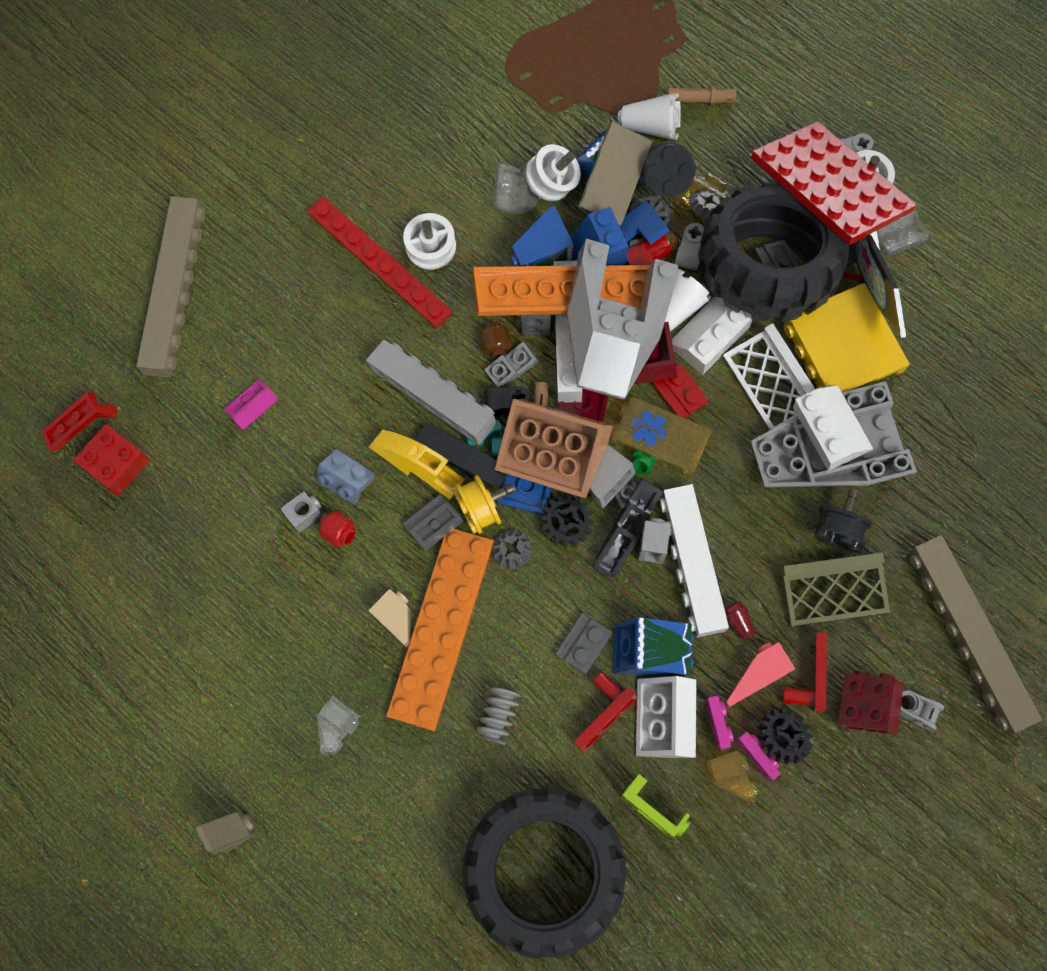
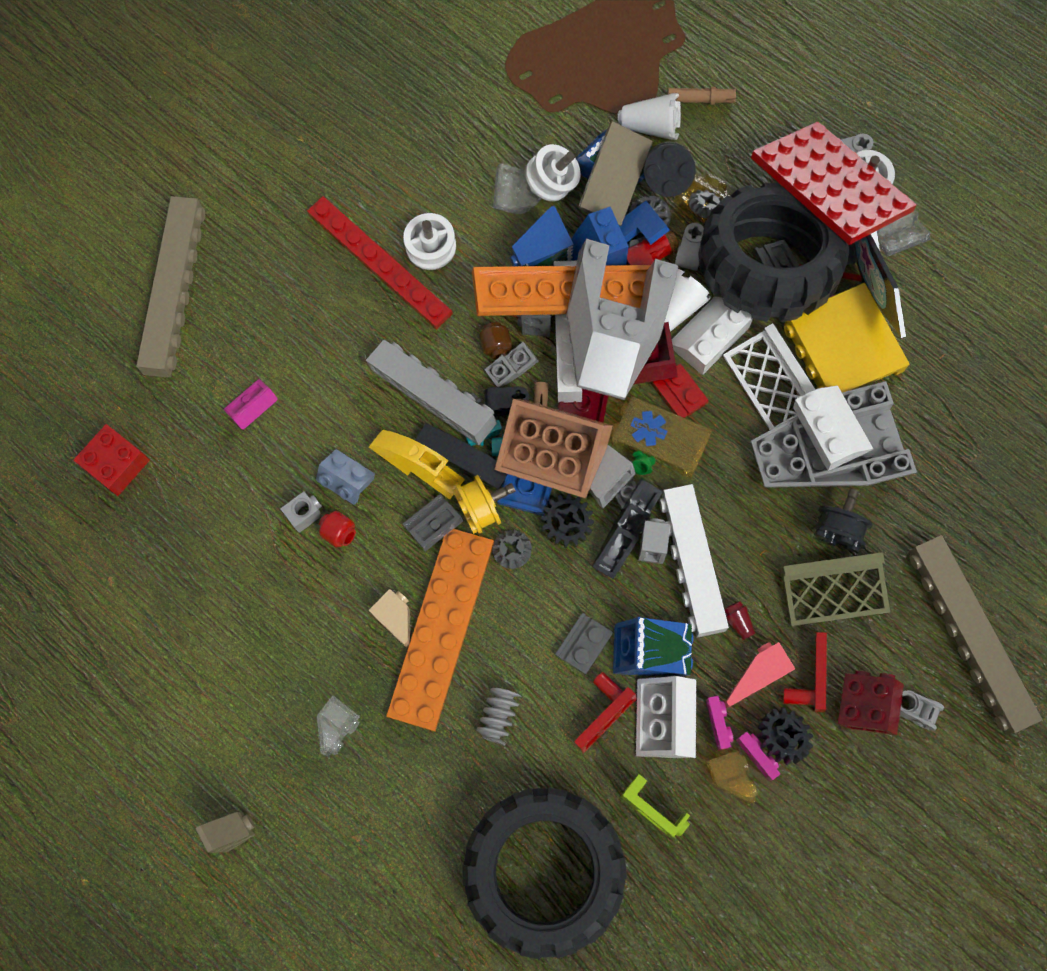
(75, 419): red piece -> none

